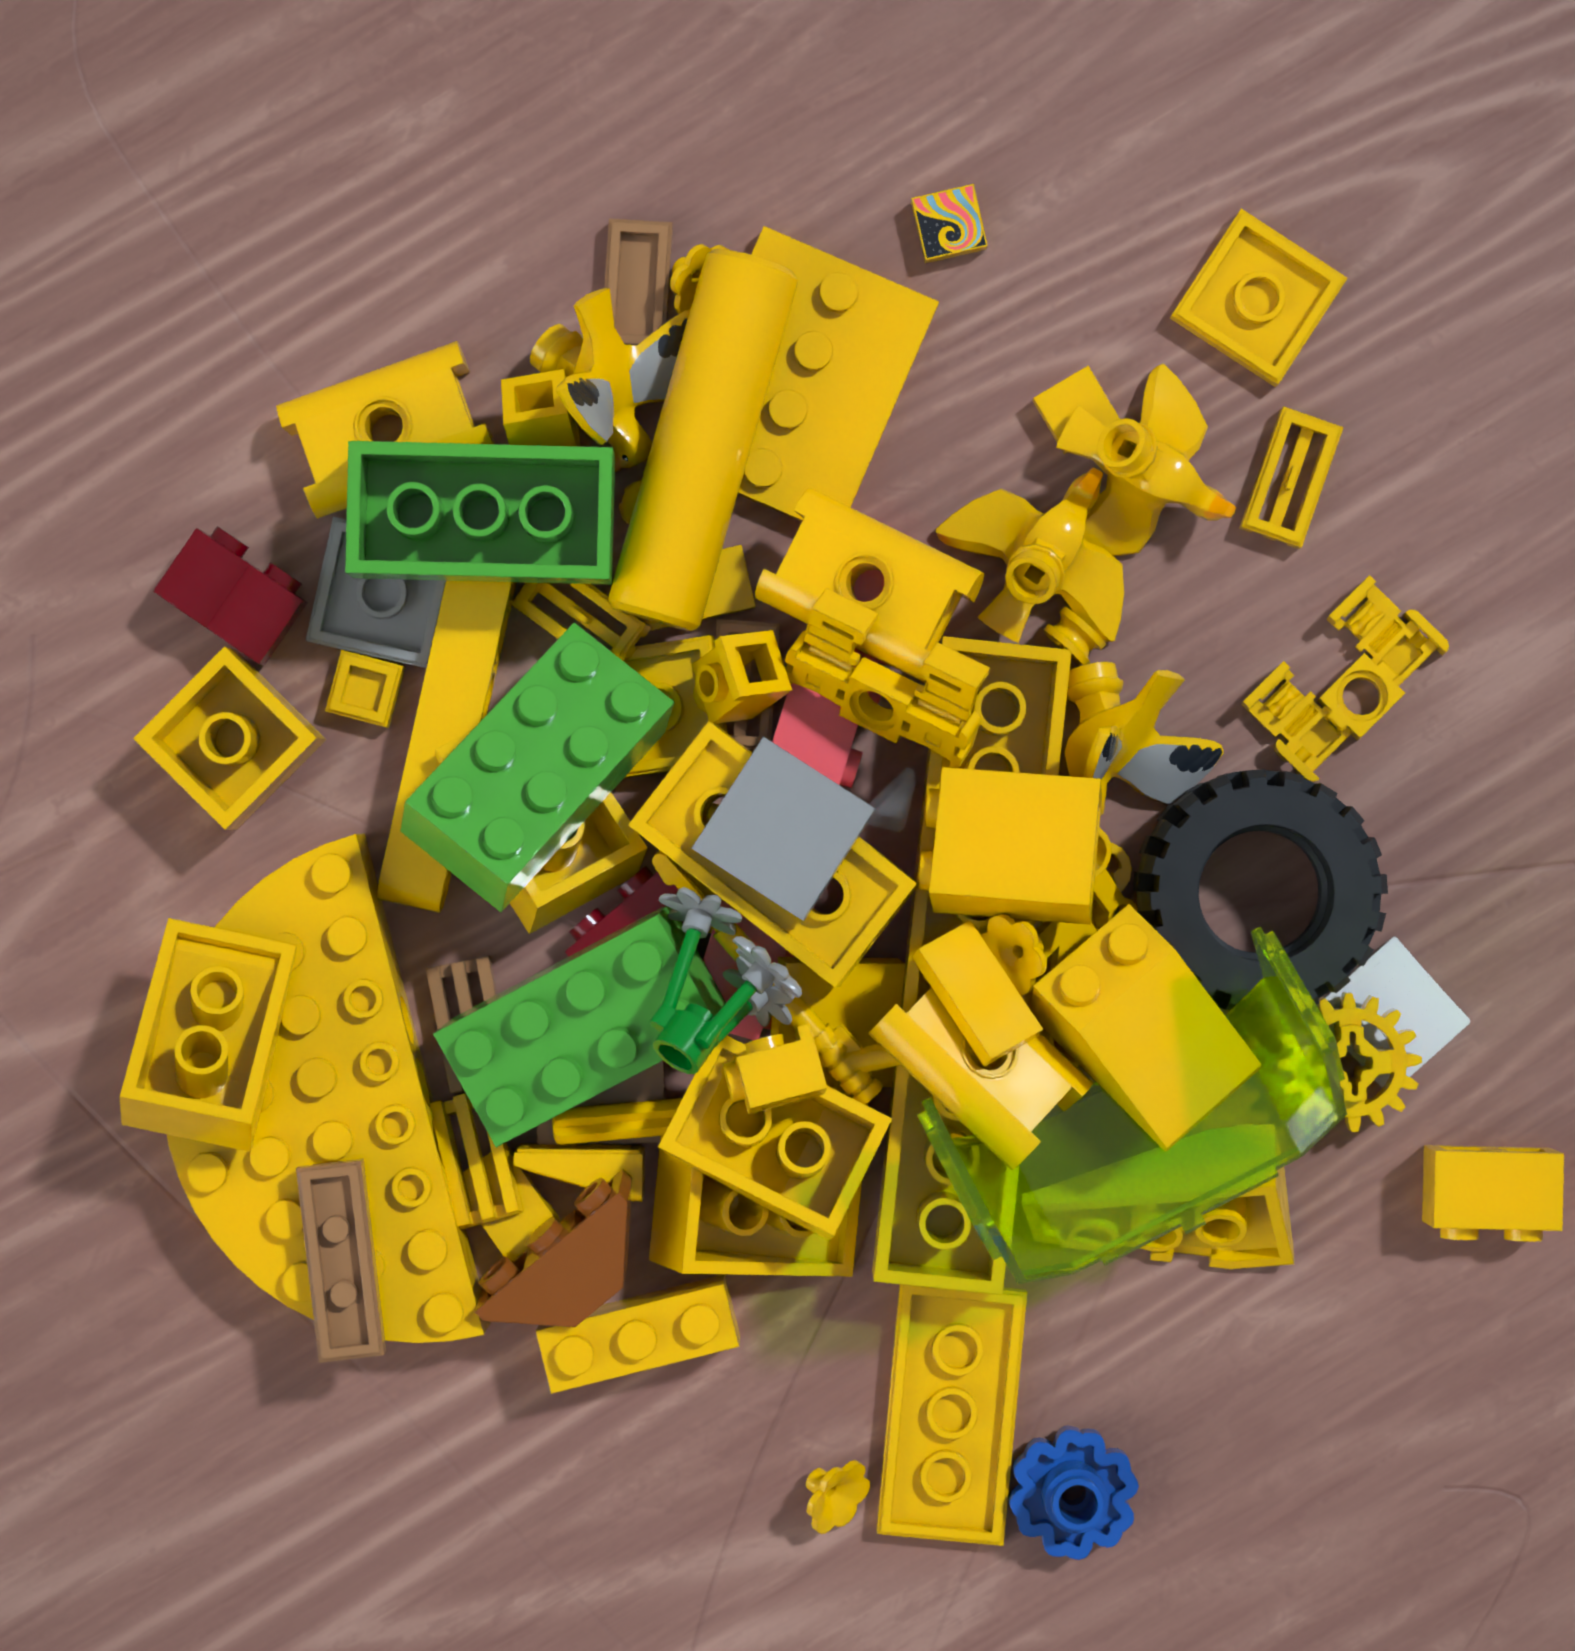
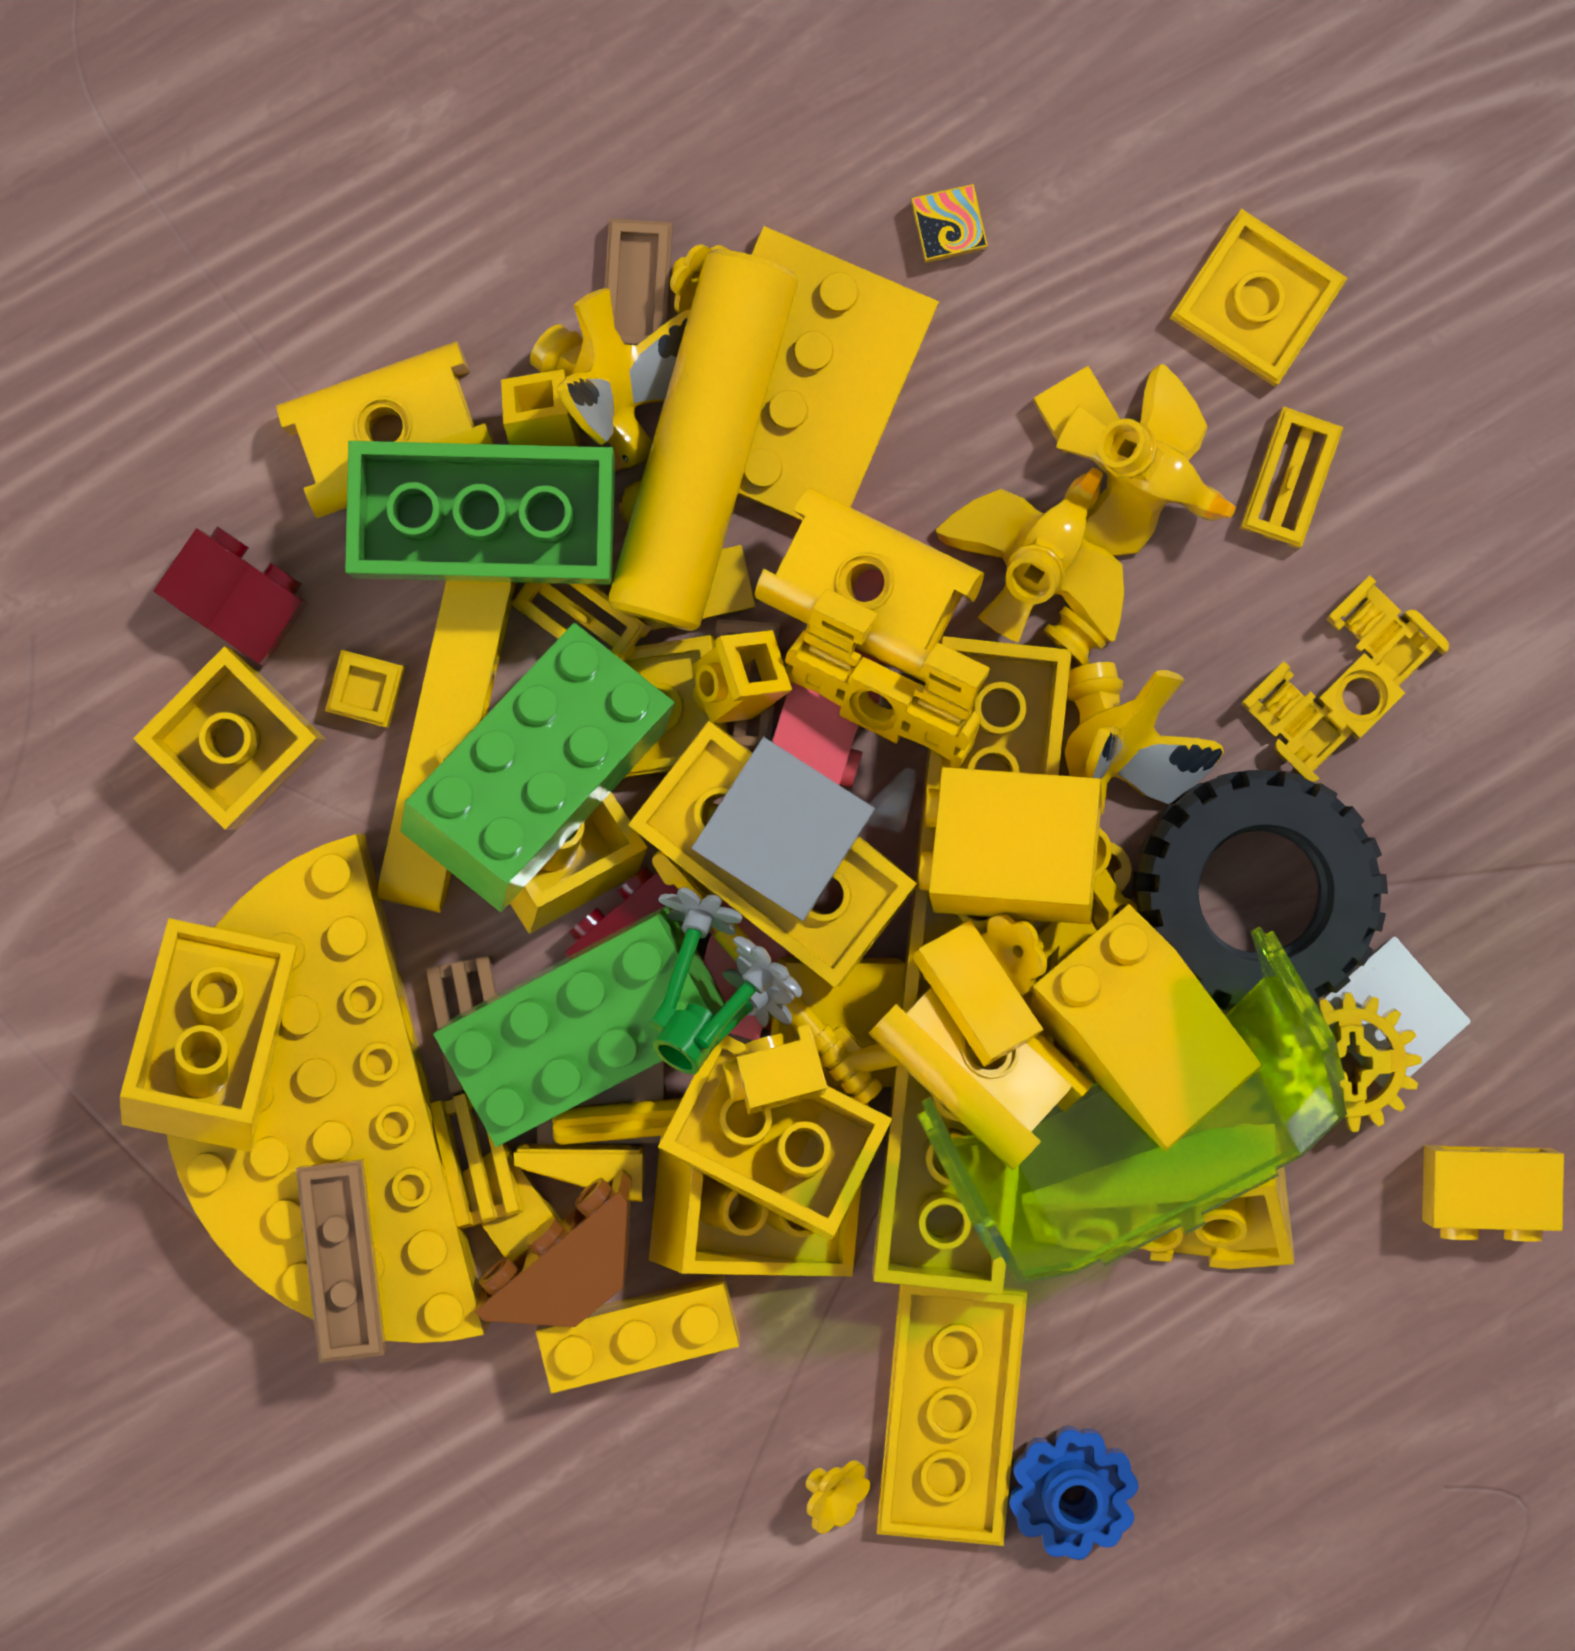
(373, 615): light grey tile -> none

